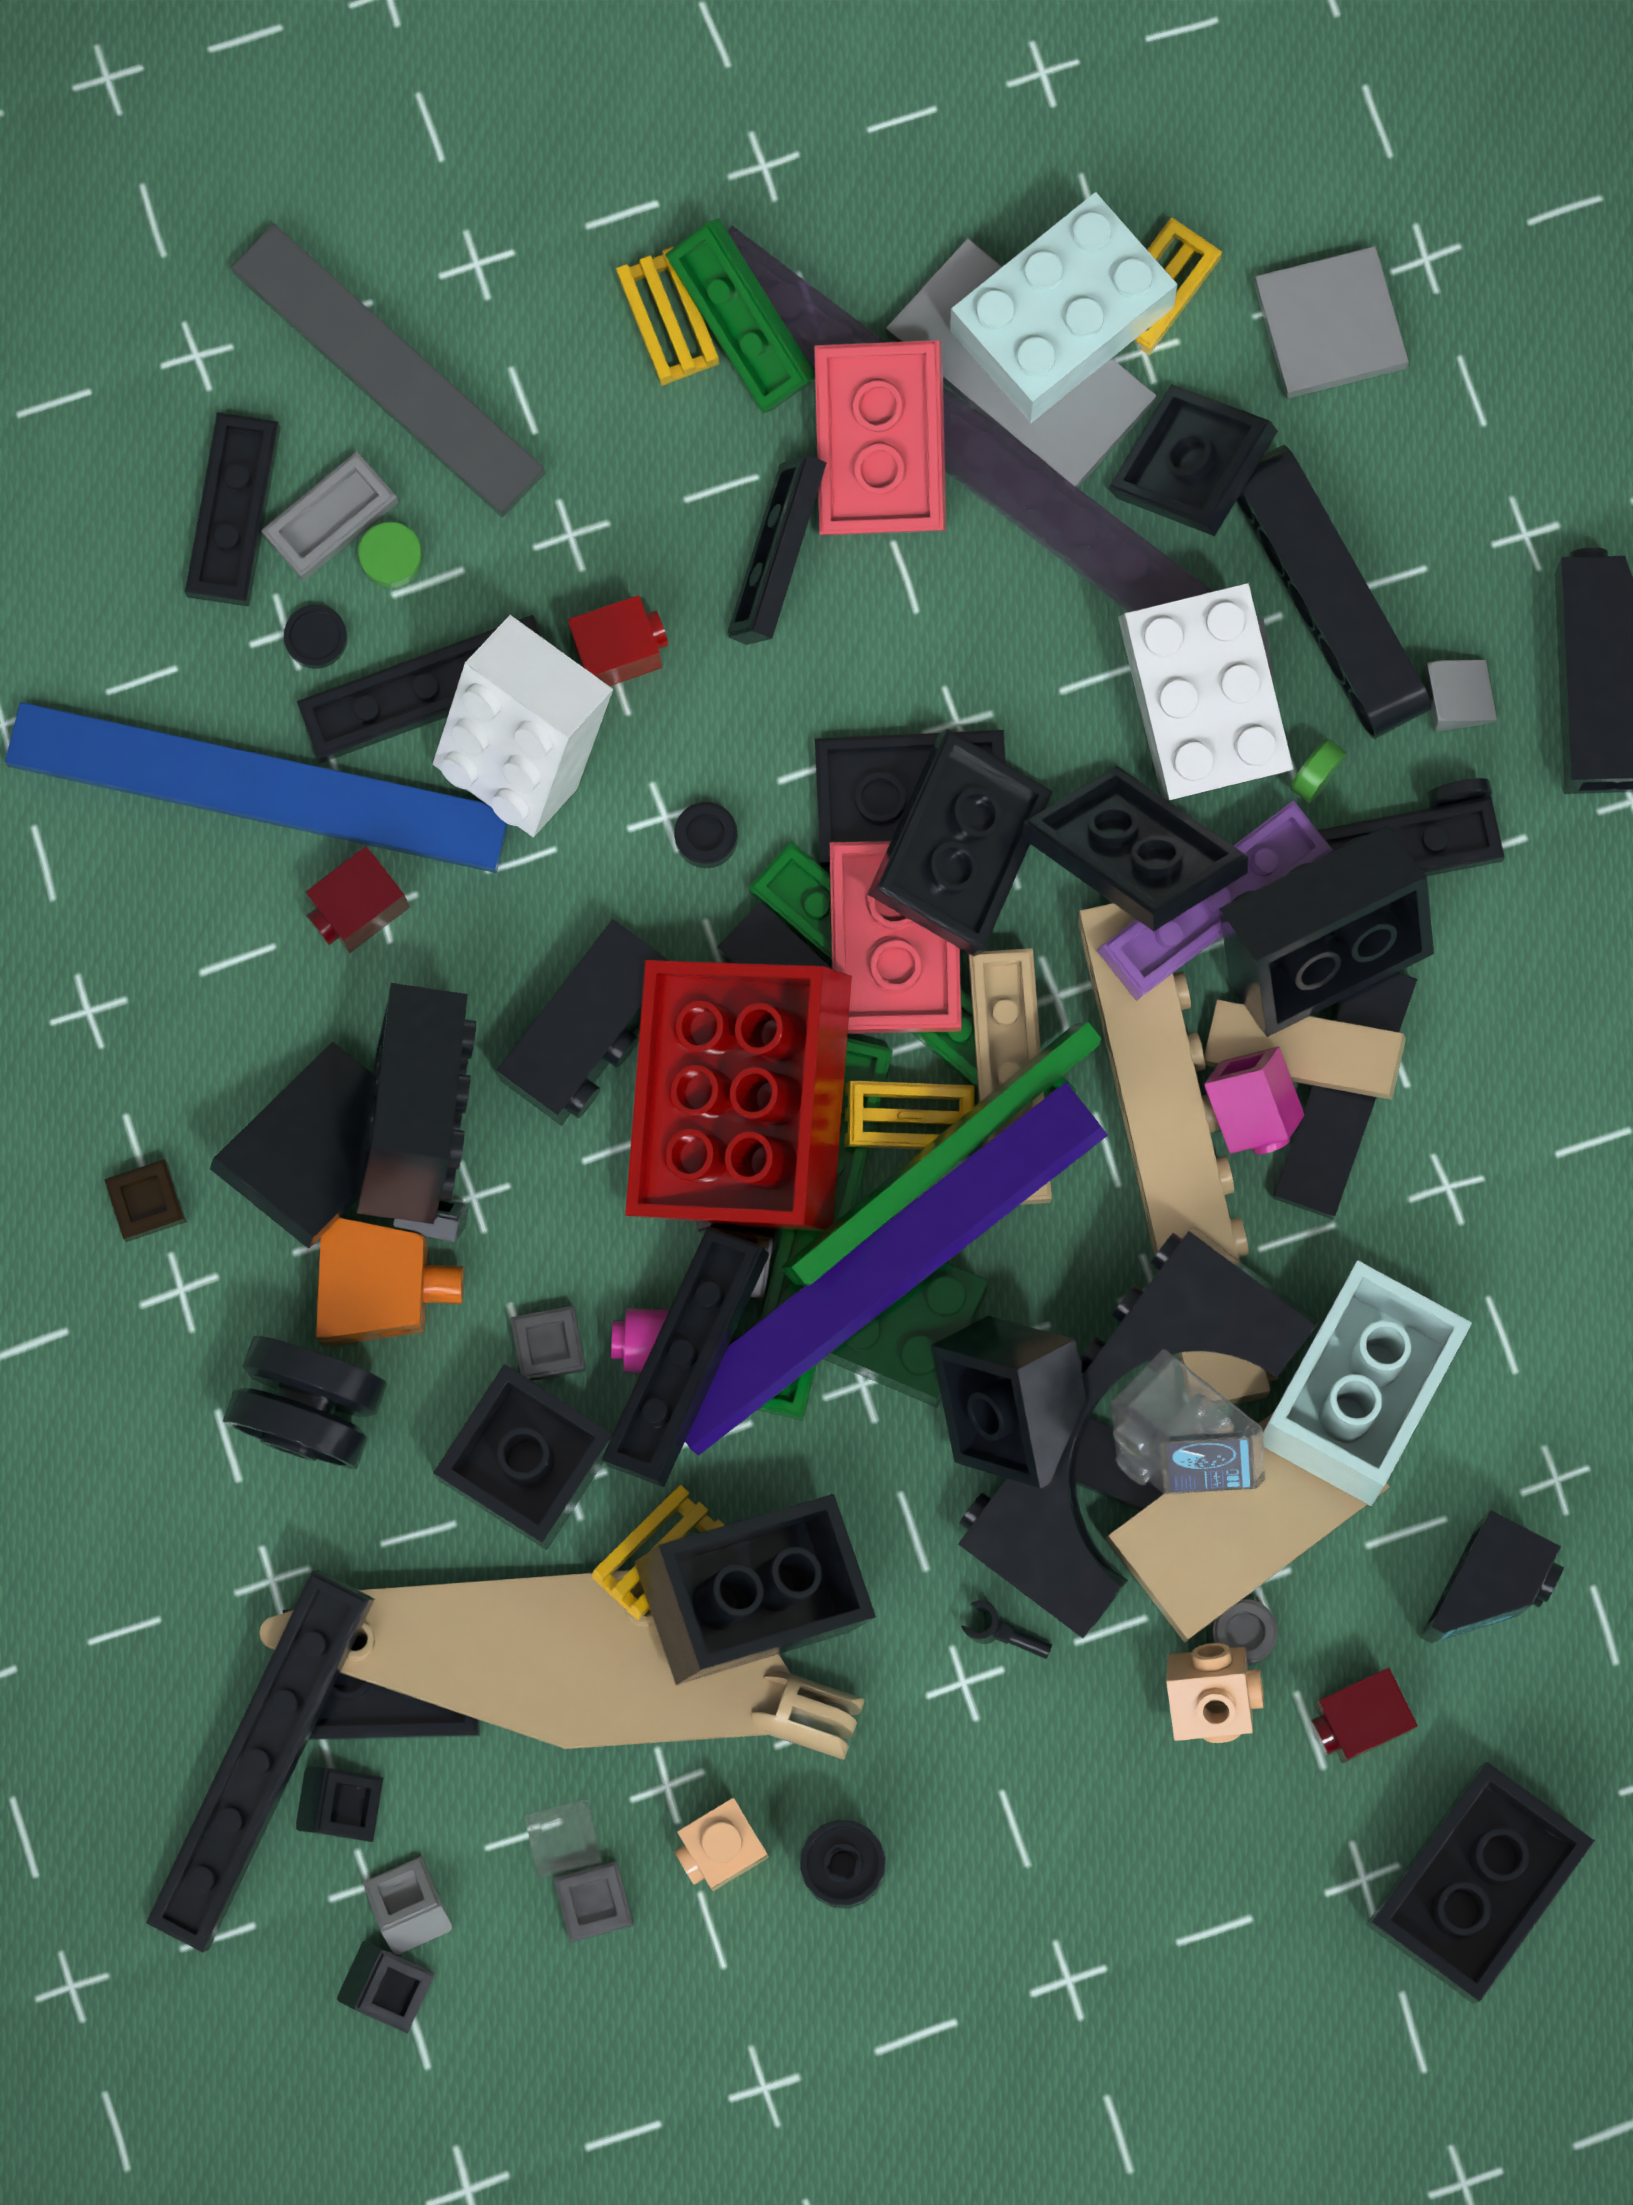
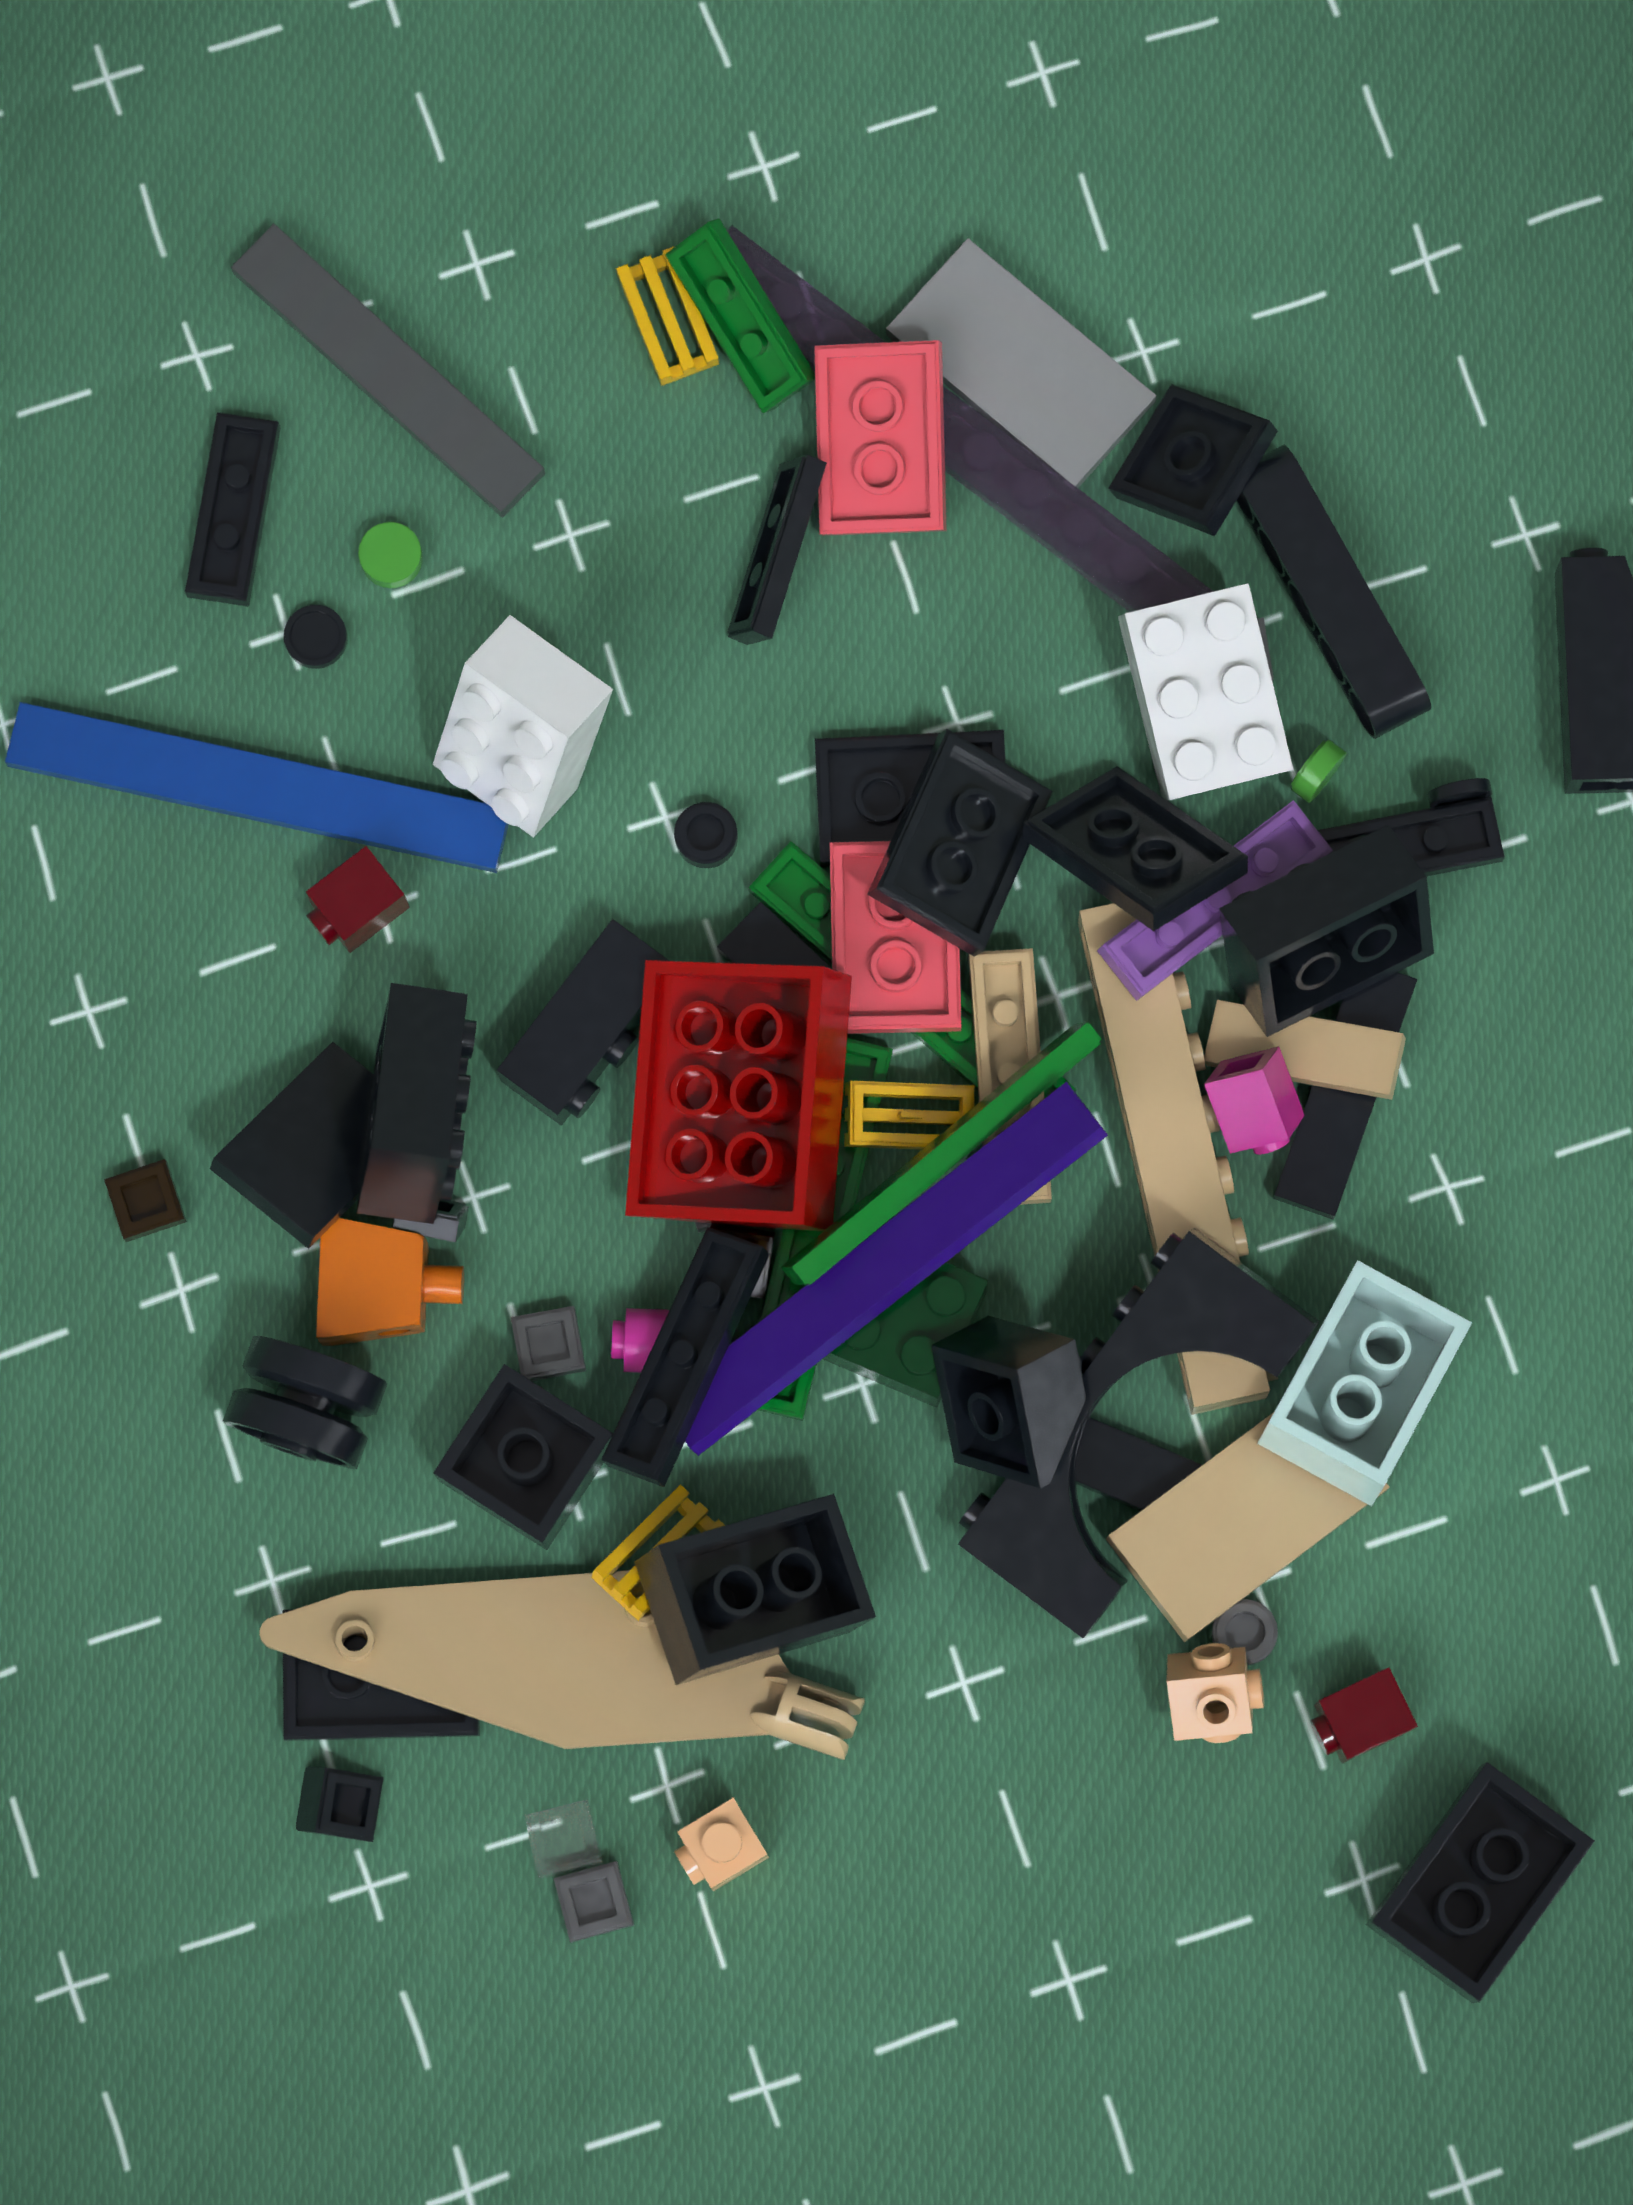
(260, 1760): black tile -> none
(330, 516): light grey tile -> none
(385, 1986): black slope -> none
(389, 699): black tile -> none
(407, 1906): light grey slope -> none
(619, 641): red brick -> none
(843, 1864): black wheel -> none
(1006, 1633): black hand -> none
(1063, 307): light aqua brick -> none
(1184, 1433): clear slope -> none
(1192, 243): yellow tile -> none
(1331, 322): light grey tile -> none
(1459, 694): light grey slope -> none
(1495, 1578): black slope -> none

